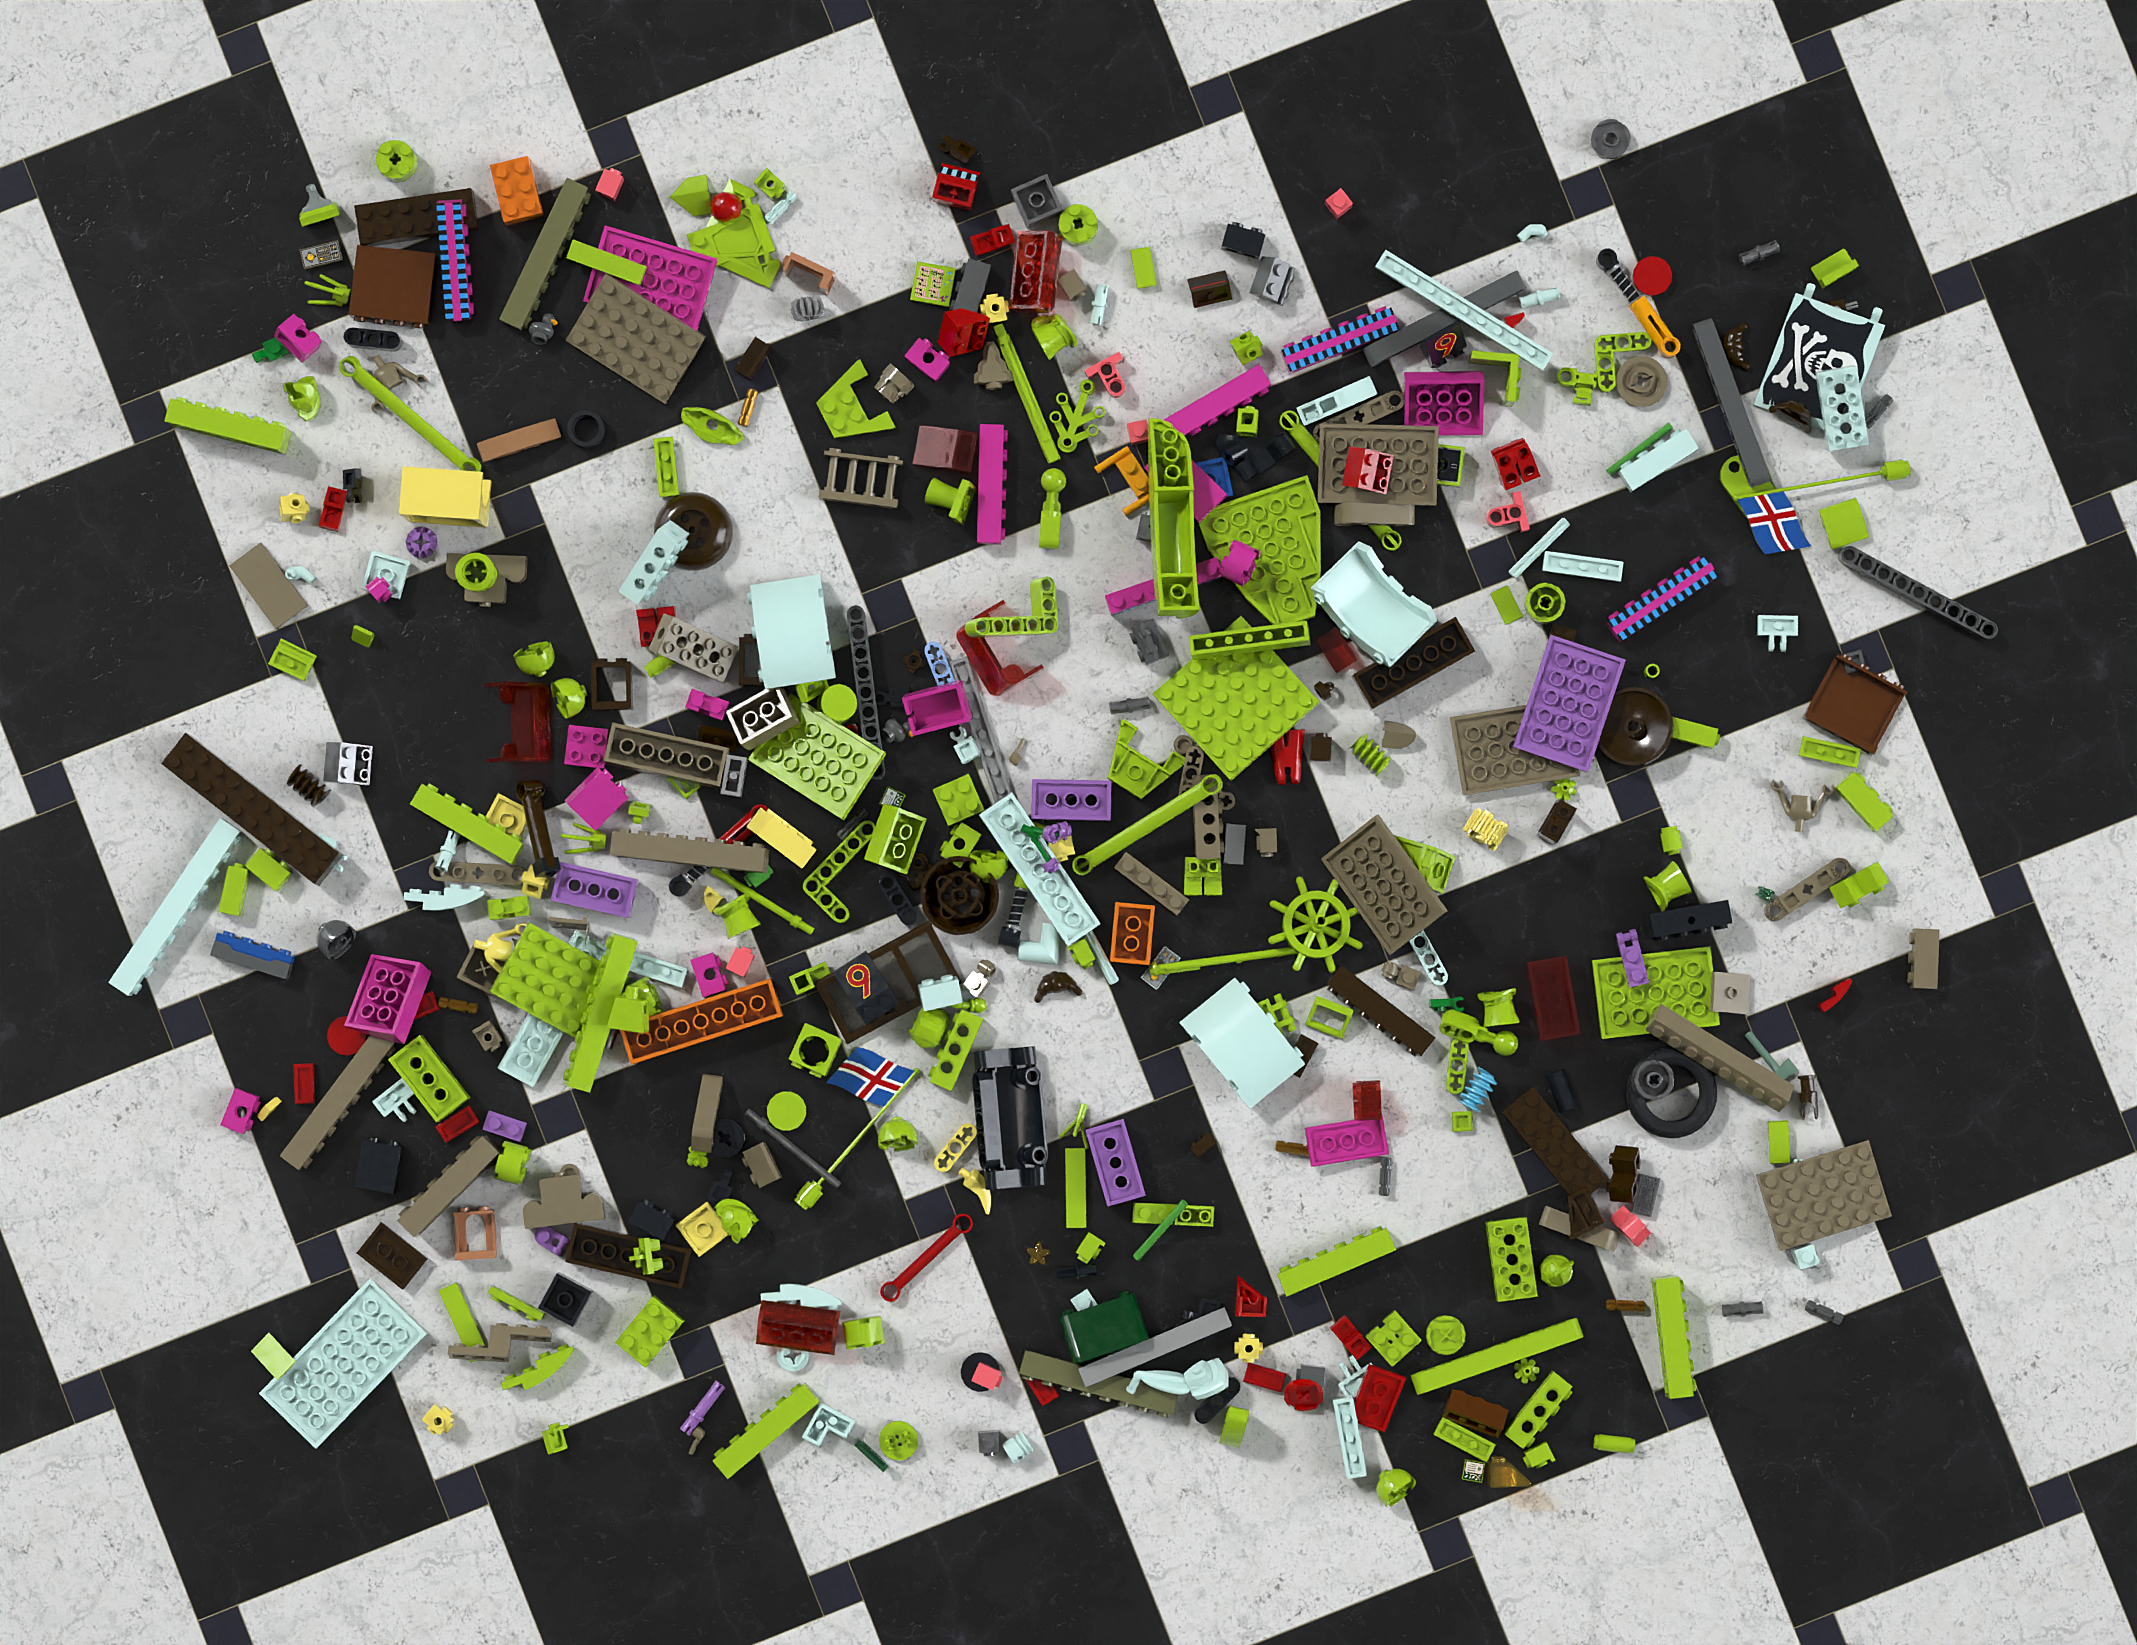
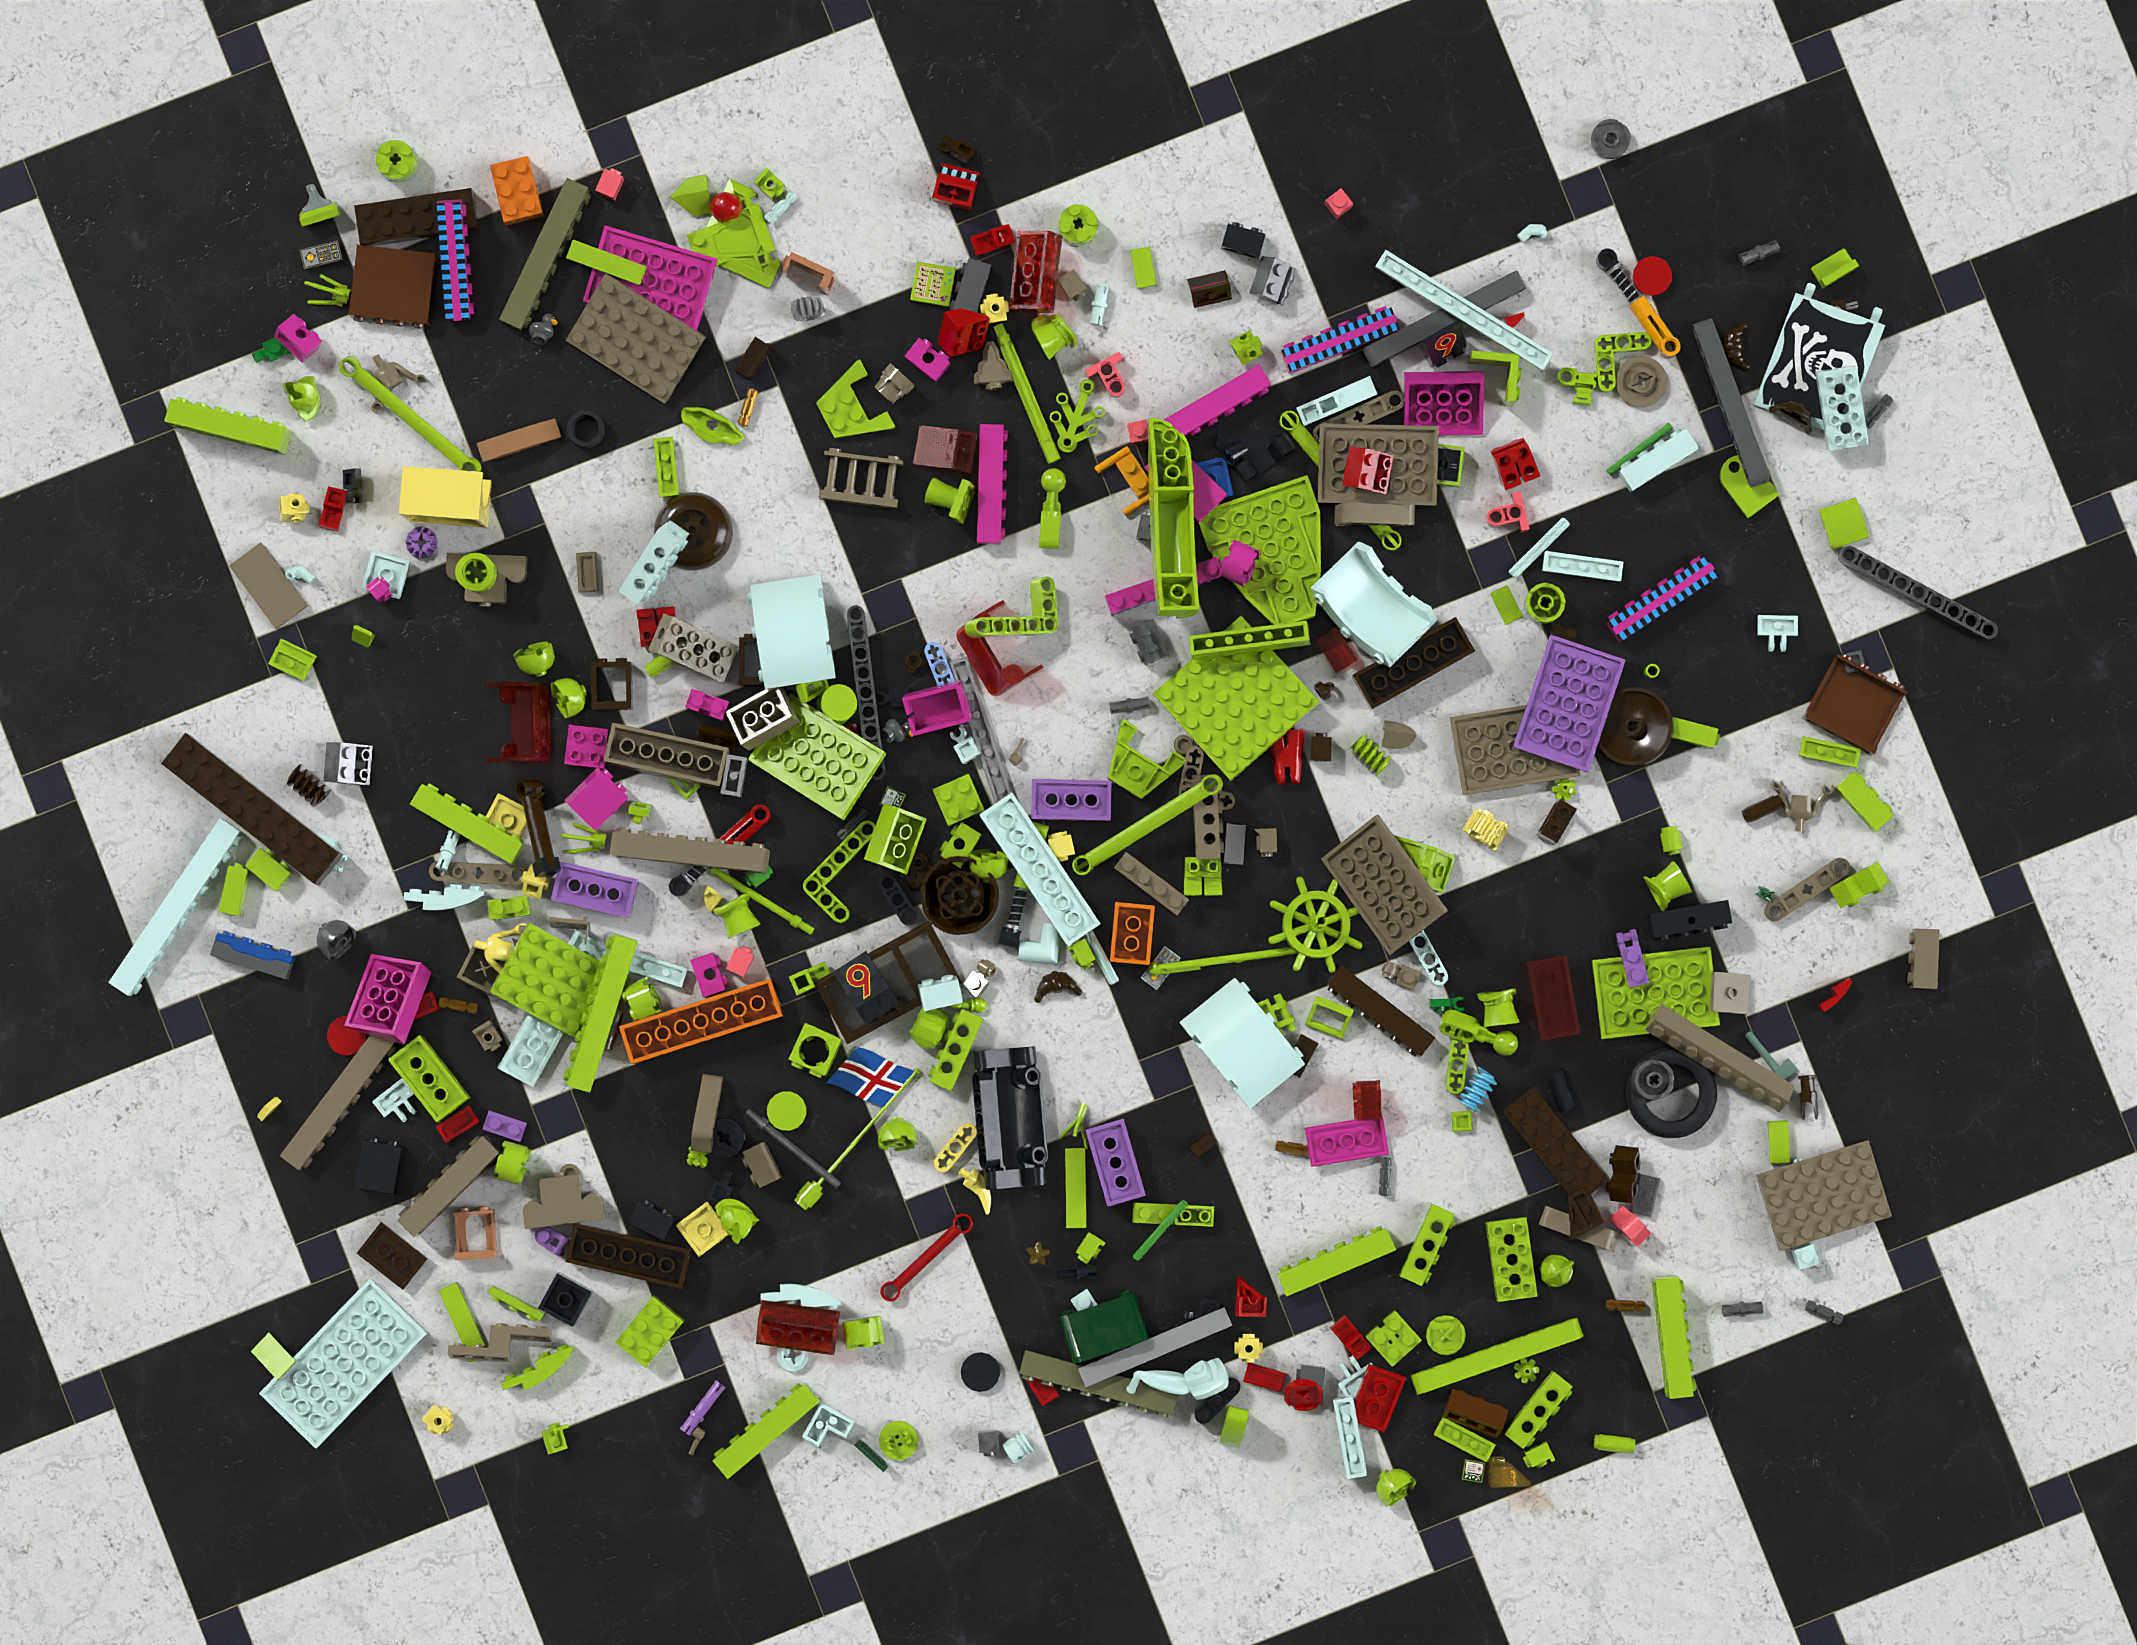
(231, 1118): dark pink brick -> none
(304, 1083): red tile -> none
(381, 344): black beam -> none
(587, 572): none -> dark tan tile
(630, 1012): lime torso -> none
(648, 1264): lime hips -> none
(782, 836): light yellow brick -> none
(987, 1376): coral brick -> none
(1036, 201): flat silver brick -> none
(1050, 834): medium lavender plant -> none
(1243, 429): lime brick -> none
(1409, 1270): none -> lime brick
(1539, 297): light aqua pin -> none
(1762, 808): none -> dark brown piece
(1775, 519): flag -> none

